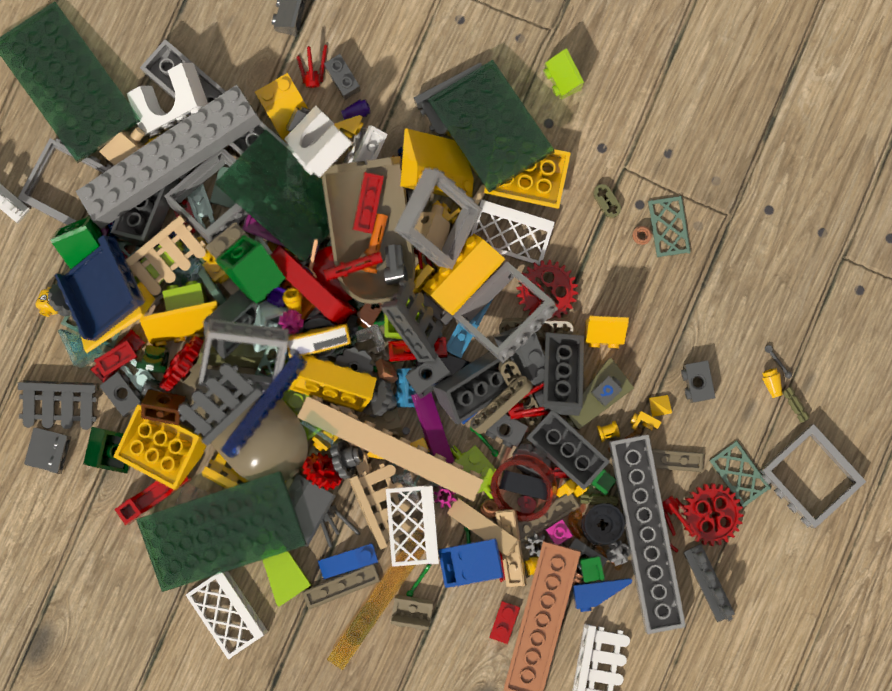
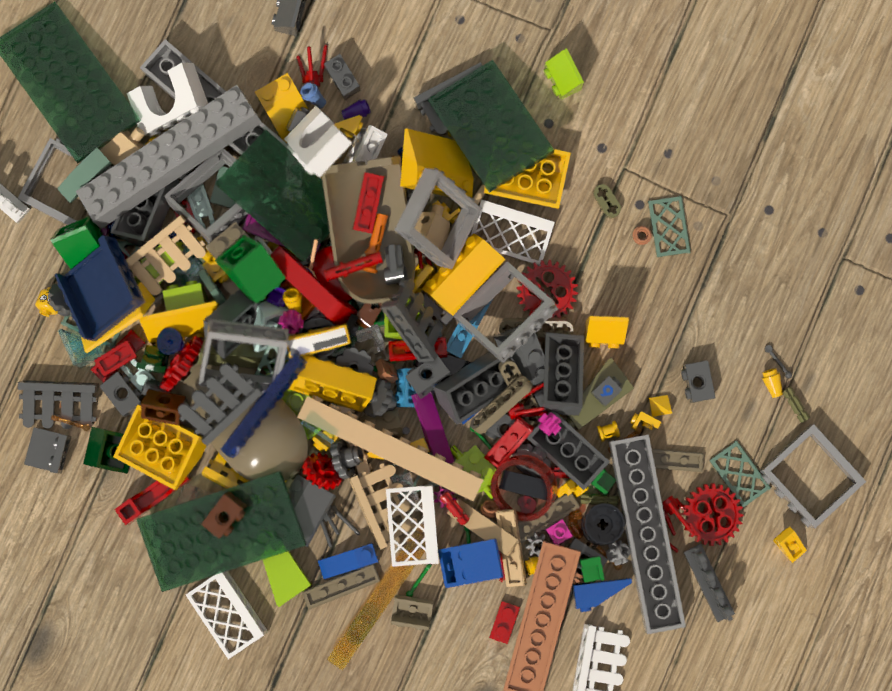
(84, 173): none -> sand green slope
(86, 427): none -> clear orange hinge
(169, 341): none -> clear blue piece
(216, 523): none -> reddish brown brick
(312, 95): none -> medium blue cone
(454, 508): none -> red axle
(509, 442): none -> red tile
(549, 424): none -> dark pink gear
(790, 544): none -> yellow slope

